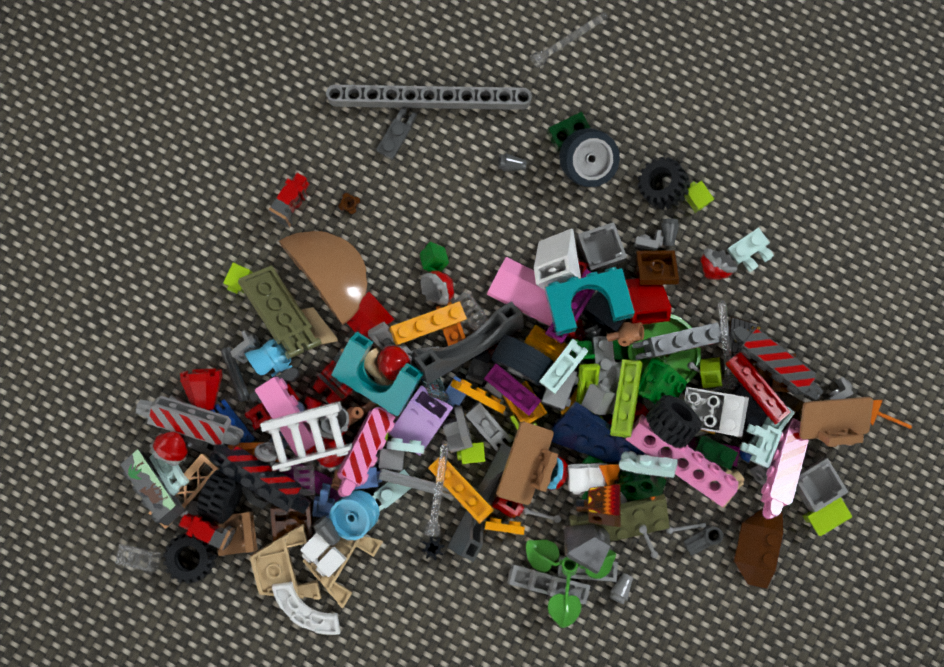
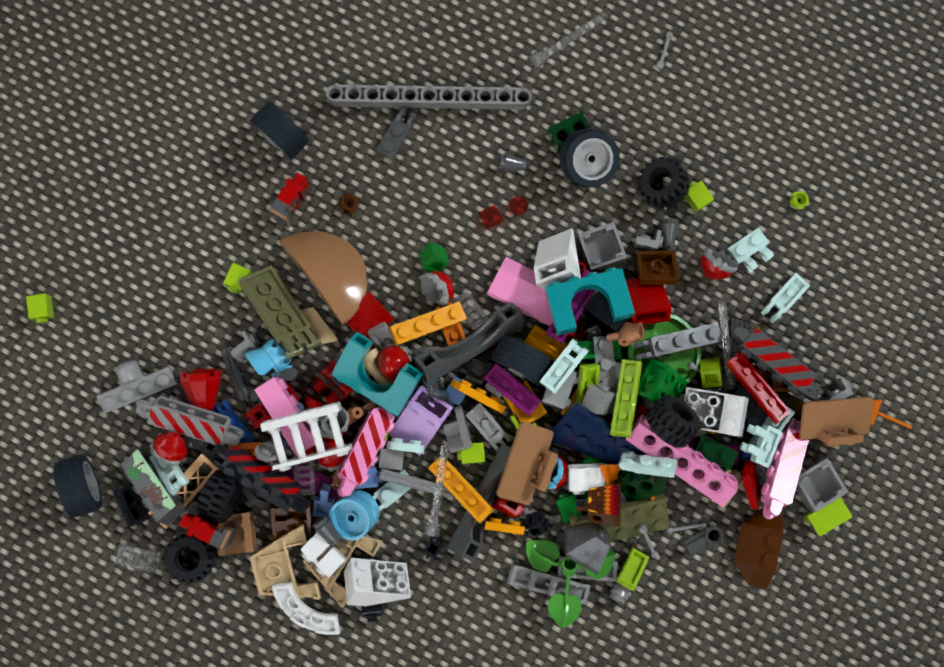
(40, 308): none -> lime brick
(77, 485): none -> black wheel
(131, 506): none -> black hinge
(134, 385): none -> light grey plate
(279, 130): none -> black wheel
(372, 612): none -> black gear
(375, 582): none -> white slope
(490, 217): none -> clear red tile
(518, 206): none -> clear red tile
(536, 523): none -> black gear
(567, 506): none -> green brick
(632, 569): none -> lime tile
(660, 64): none -> light grey hinge
(751, 484): none -> red plate
(786, 296): none -> light aqua hinge
(799, 195): none -> lime plate

